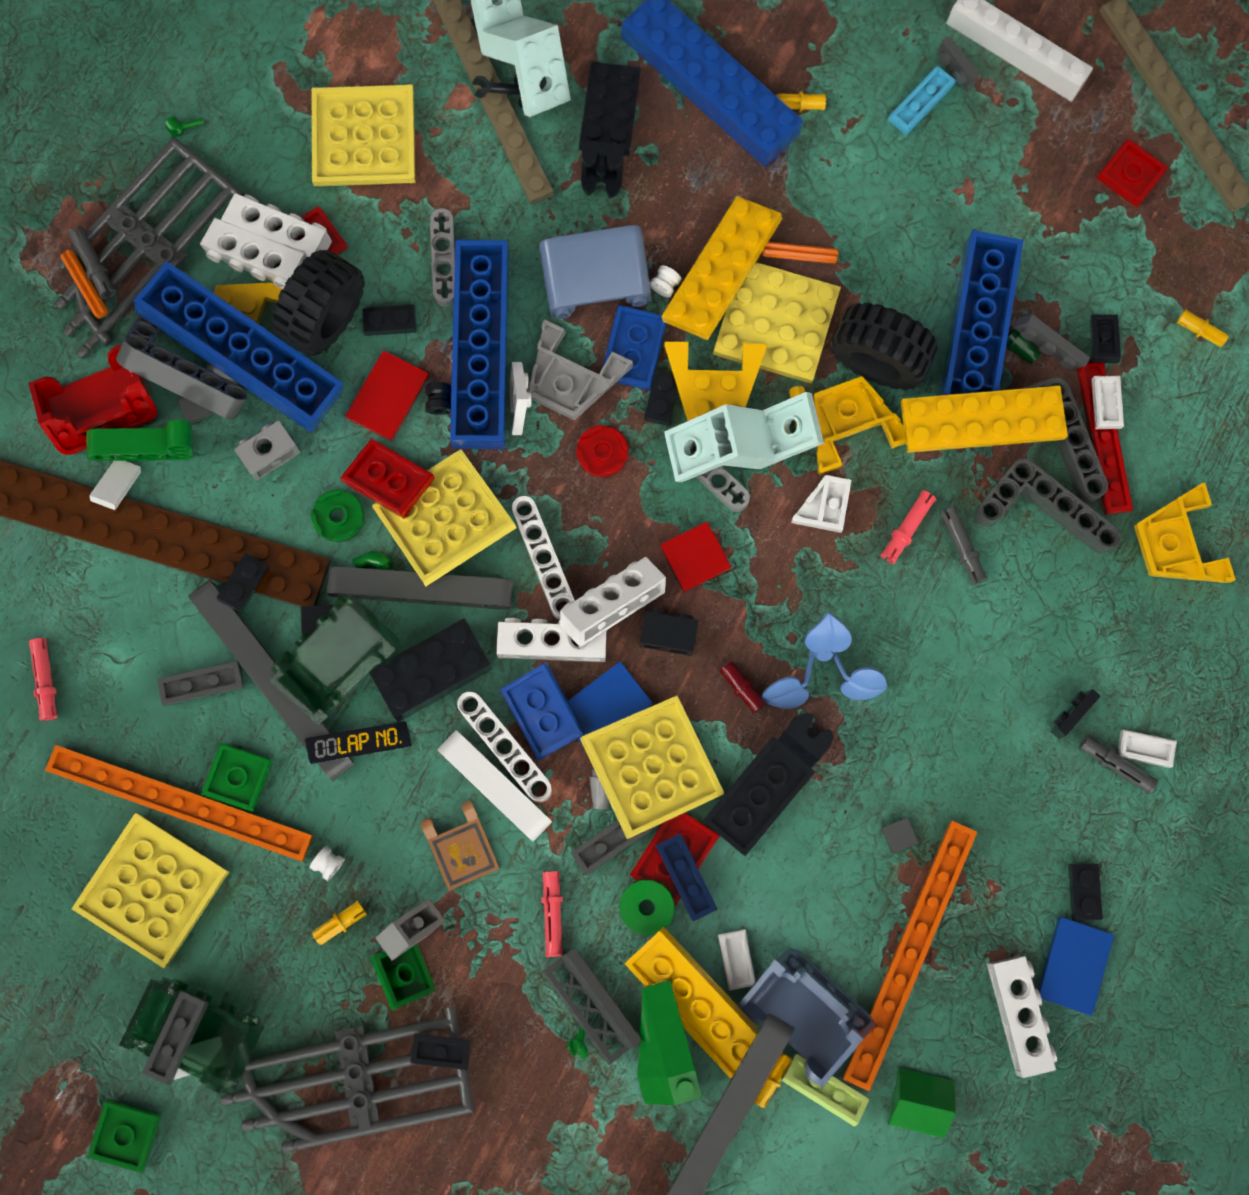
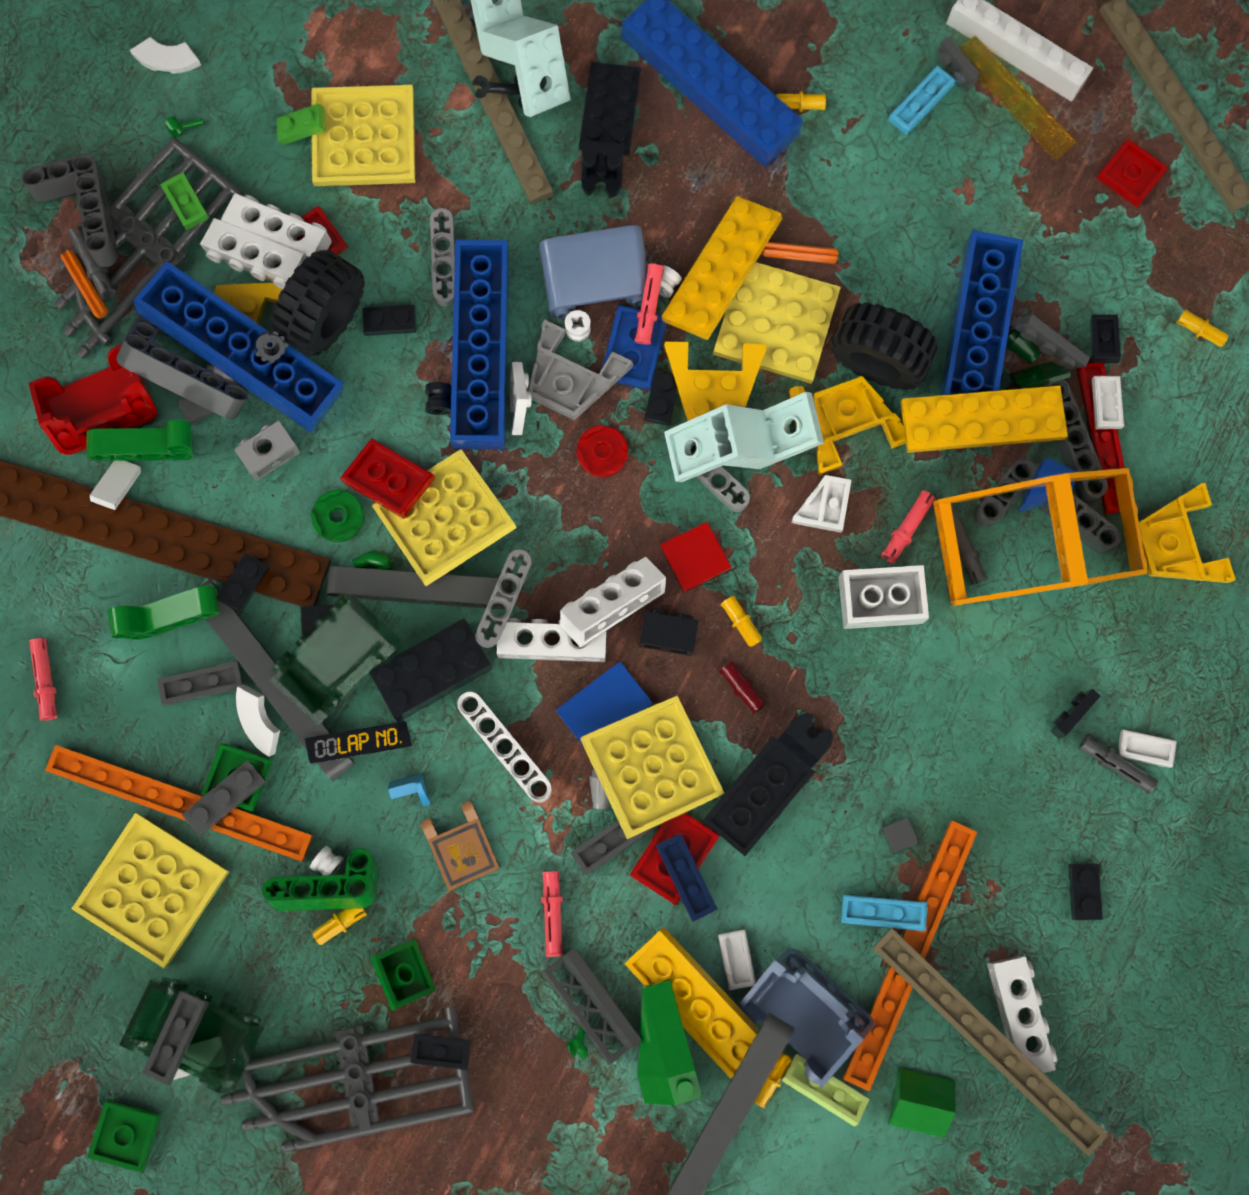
(81, 176): none -> dark grey beam
(164, 614): none -> green beam
(165, 58): none -> white tile
(184, 201): none -> bright green plate
(224, 798): none -> dark grey plate
(255, 720): none -> white tile
(274, 350): none -> black animal
(286, 892): none -> green beam
(301, 124): none -> bright green plate
(387, 396): red tile -> none
(409, 786): none -> dark azure tile
(410, 929): light grey brick -> none
(494, 785): white beam -> none
(503, 598): none -> light grey beam
(540, 546): white beam -> none
(542, 711): blue tile -> none
(580, 331): none -> white wheel
(644, 922): green tile -> none
(649, 304): none -> coral pin
(741, 621): none -> yellow axle
(824, 642): medium blue plant -> none
(883, 597): none -> white brick
(884, 913): none -> medium azure tile
(990, 1042): none -> dark tan plate
(1018, 99): none -> clear yellow tile
(1037, 496): none -> blue slope
(1040, 375): none -> dark green piece
(1064, 529): none -> light orange window
(1075, 966): blue tile -> none

